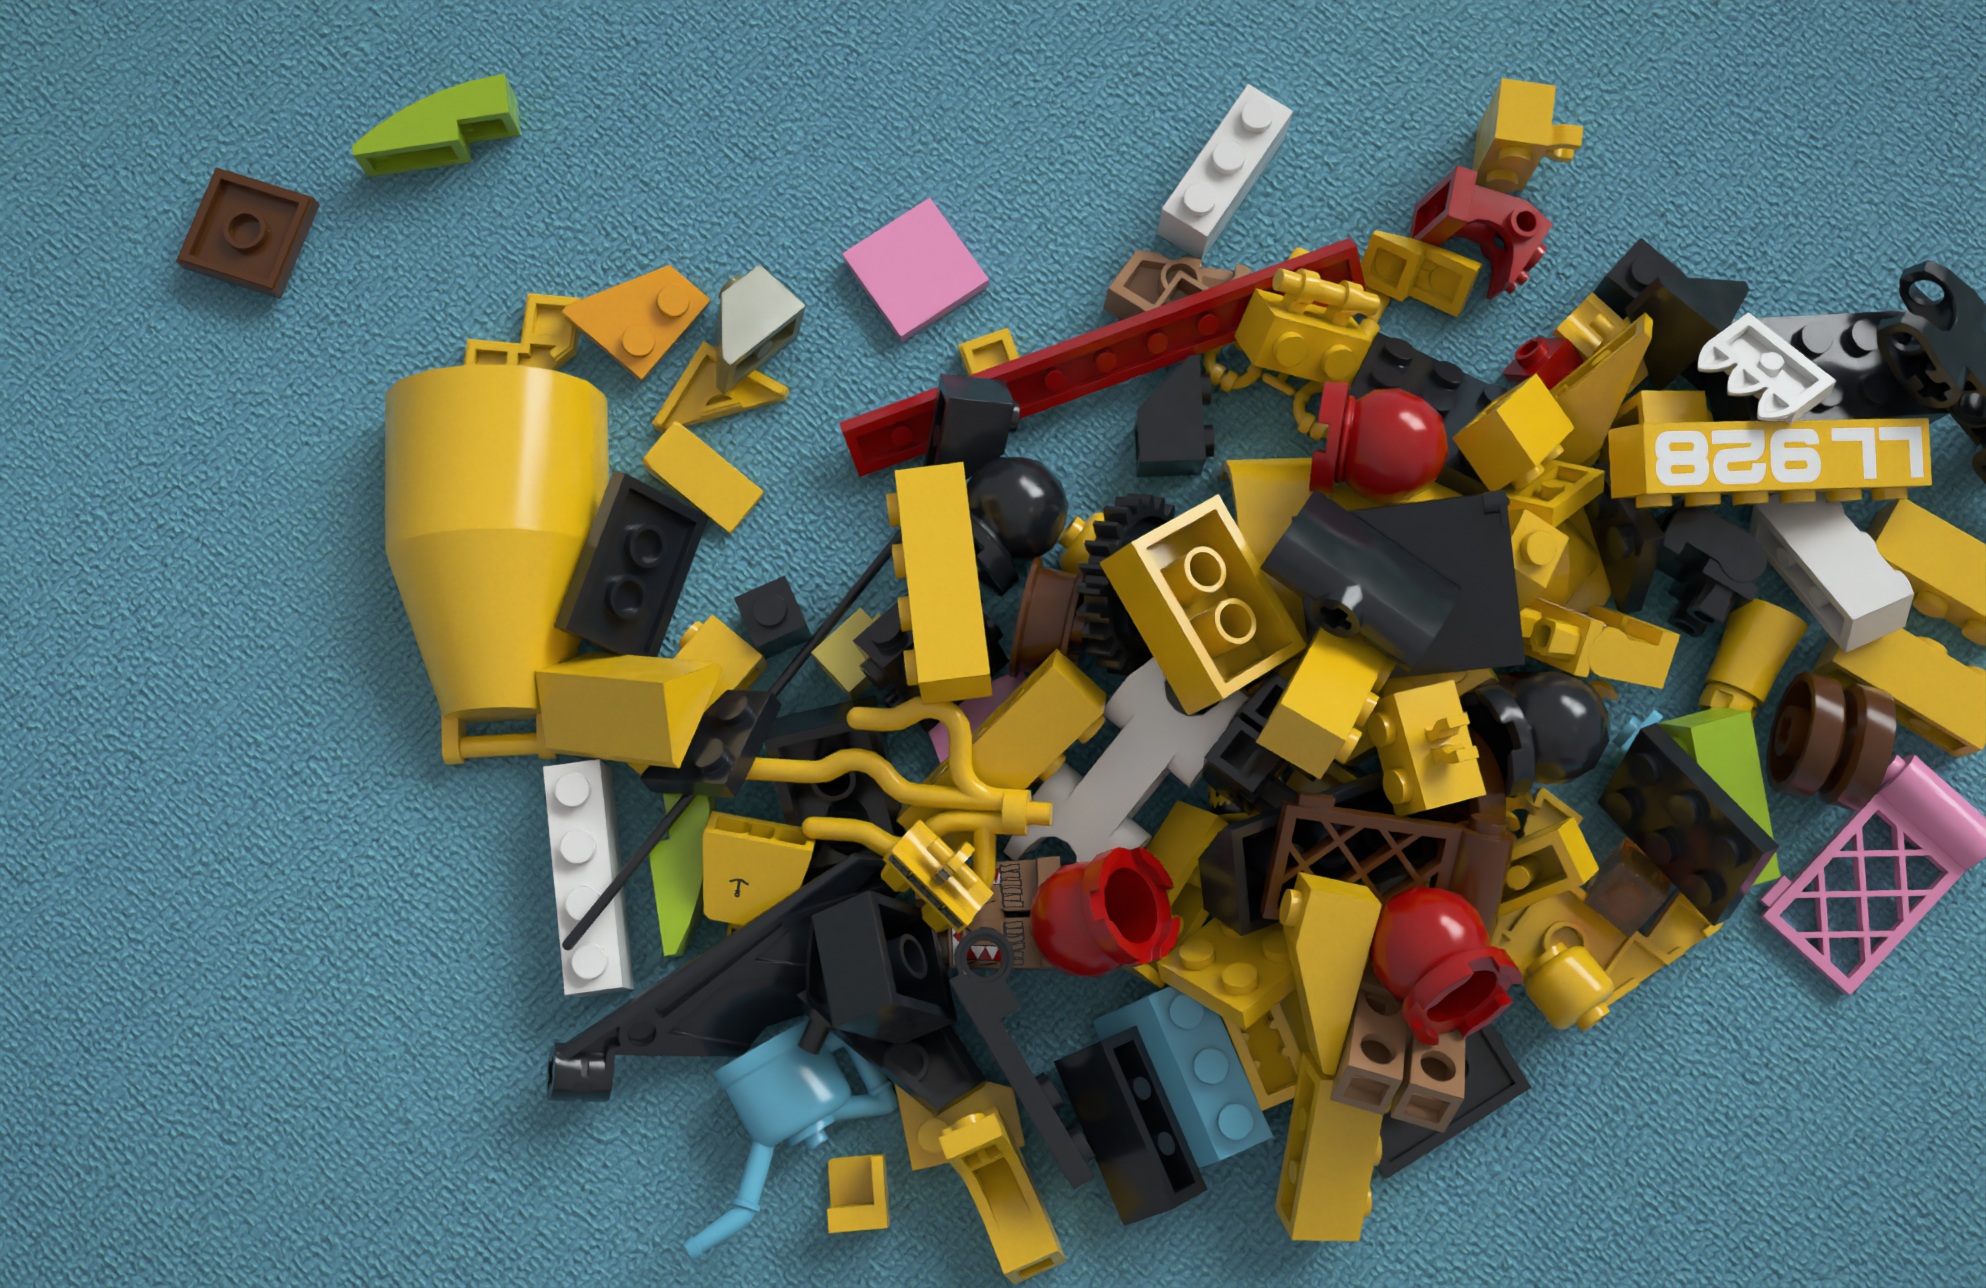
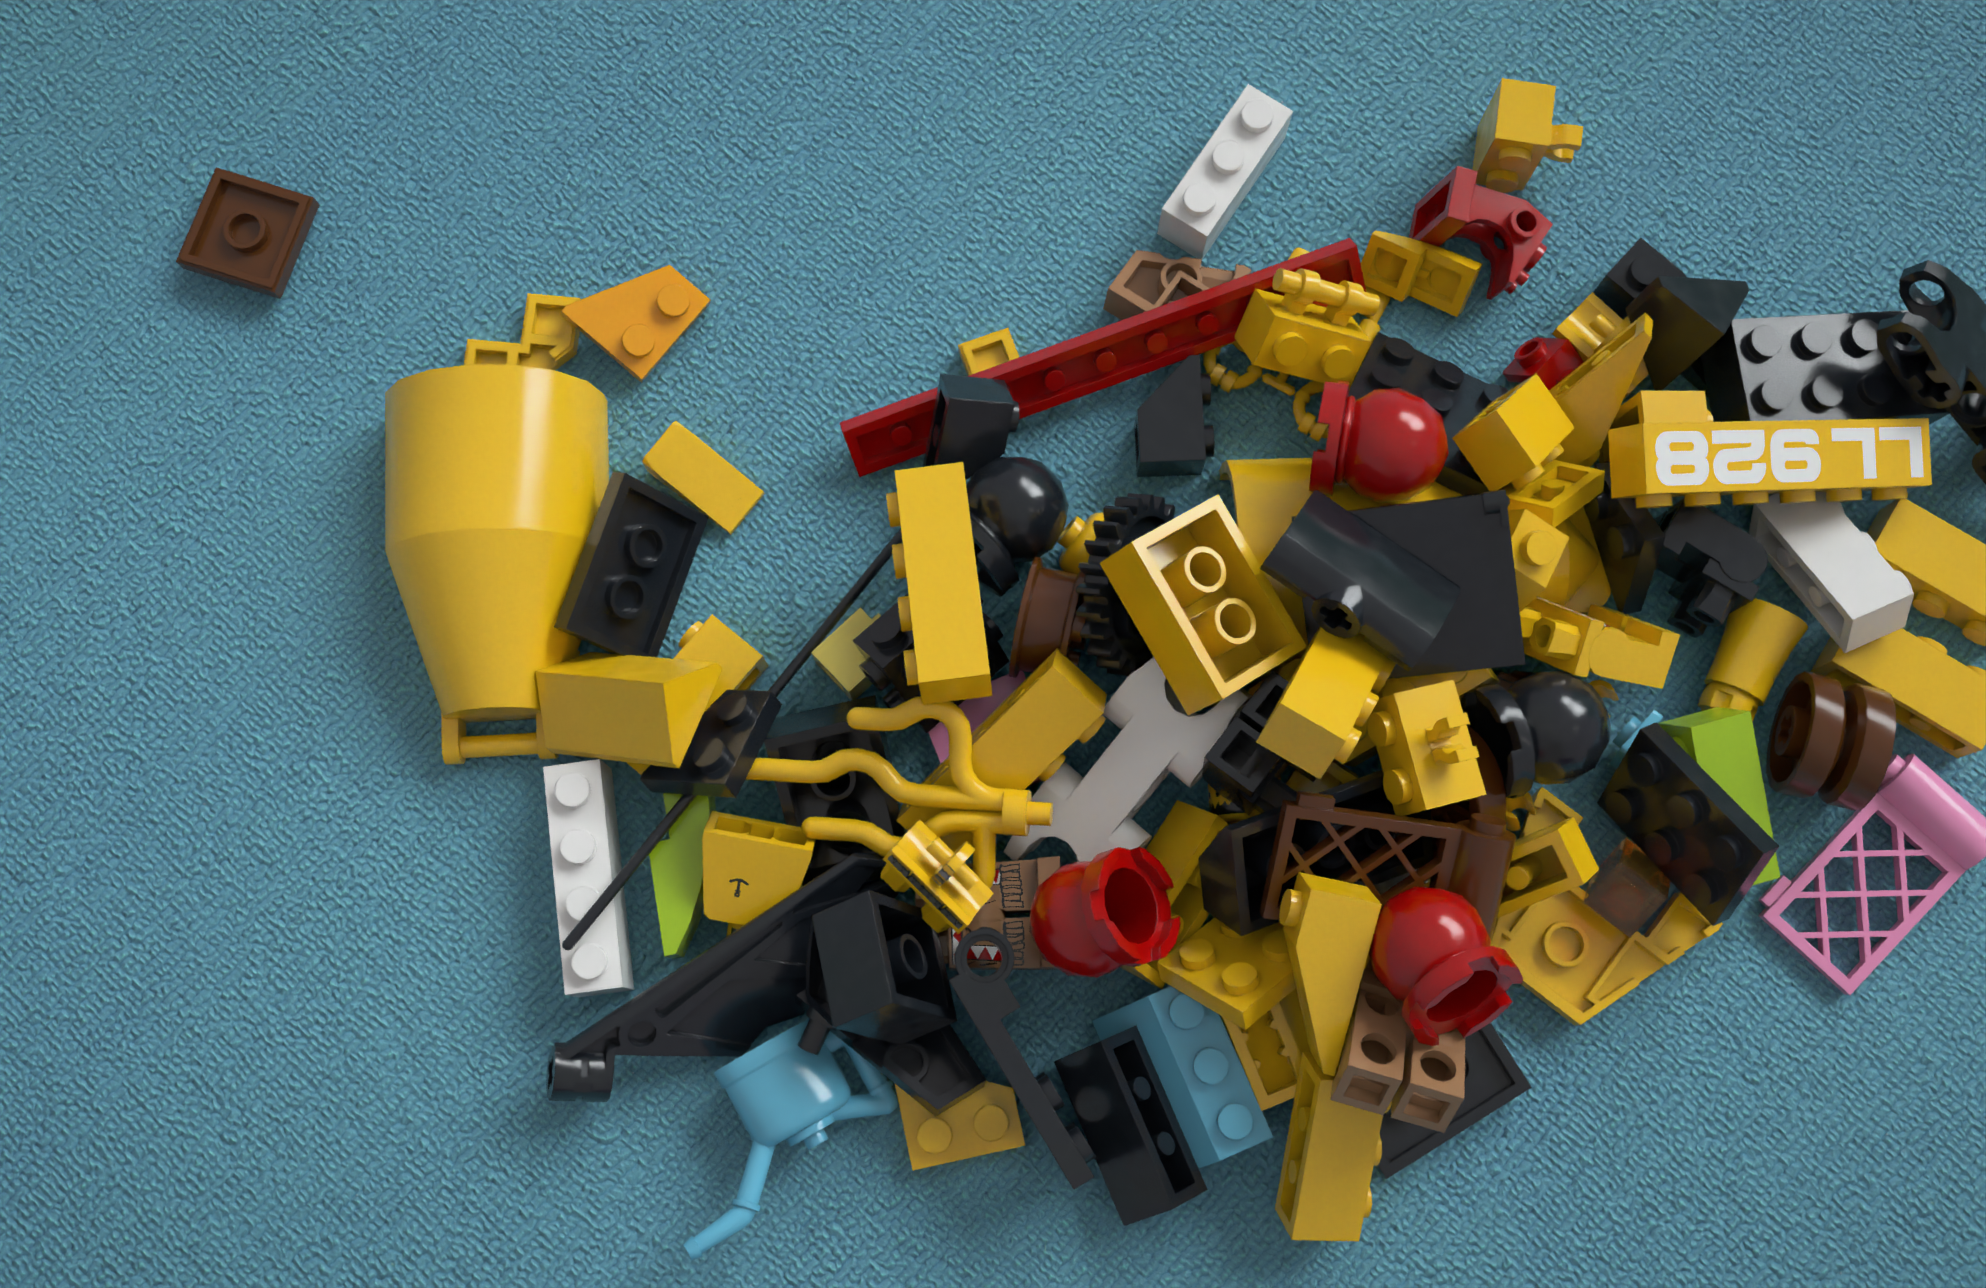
(440, 128): lime slope -> none
(698, 399): yellow tile -> none
(753, 324): slope -> none
(773, 617): black brick -> none
(858, 1193): yellow panel -> none
(915, 269): bright pink tile -> none
(1004, 1194): yellow arch -> none
(1569, 987): yellow head -> none
(1767, 368): white plate -> none

